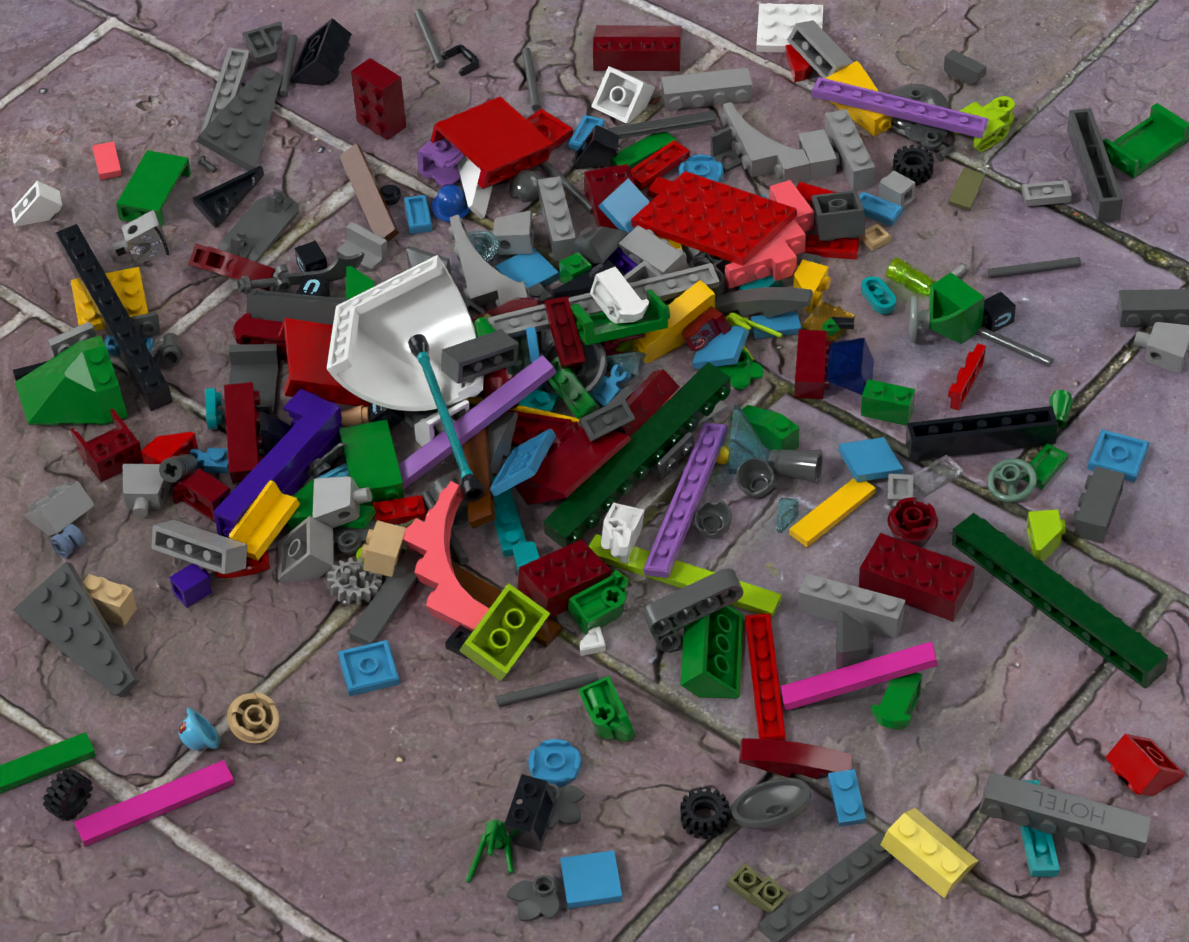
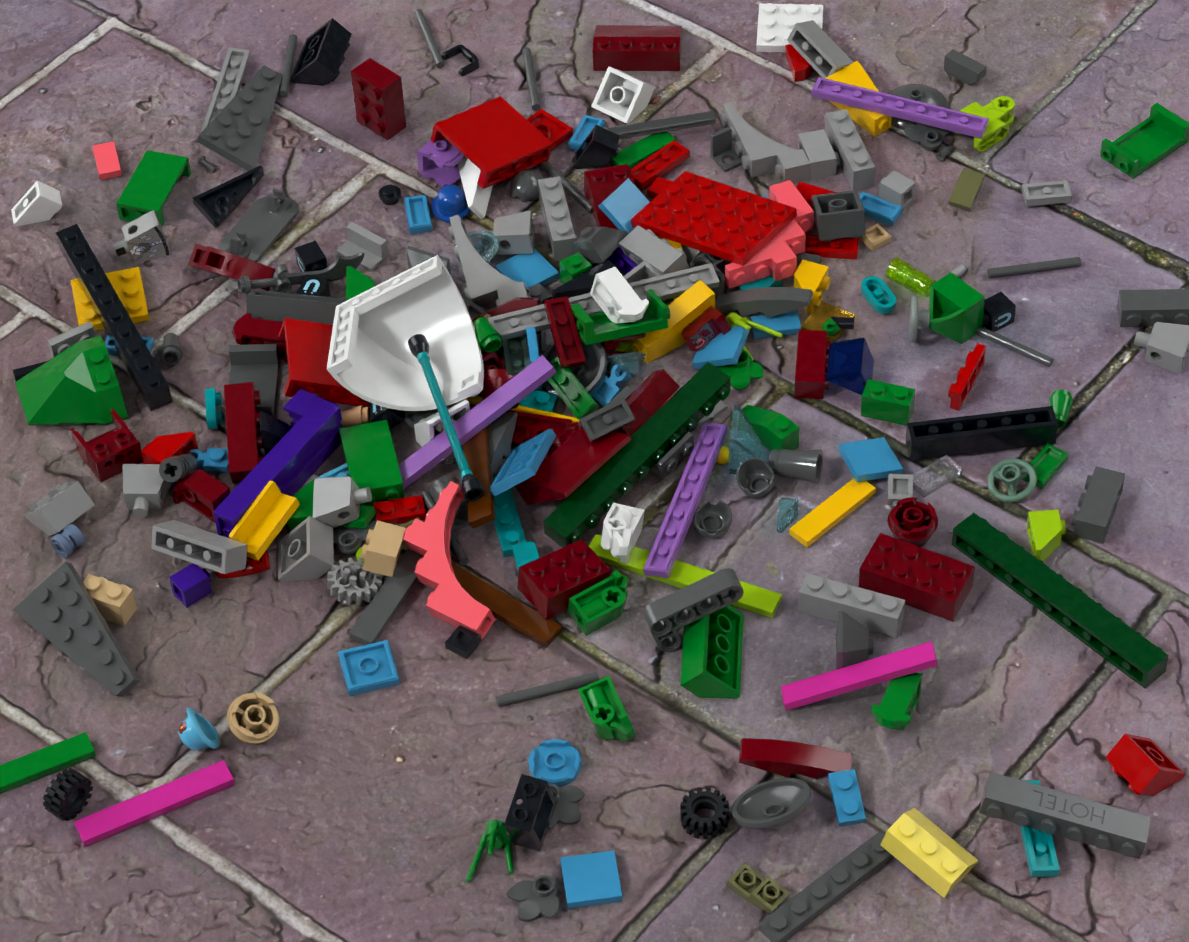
(147, 324): dark grey bracket -> none
(264, 42): dark grey wing -> none
(322, 465): dark grey plate -> none
(368, 193): tile -> none
(479, 356): dark grey brick -> none
(504, 632): lime brick -> none
(592, 642): white tile -> none
(703, 166): dark azure tile -> none
(706, 89): light grey brick -> none
(764, 677): red tile -> none
(914, 156): black tyre -> none
(1094, 165): dark grey brick -> none
(1119, 454): dark azure tile -> none

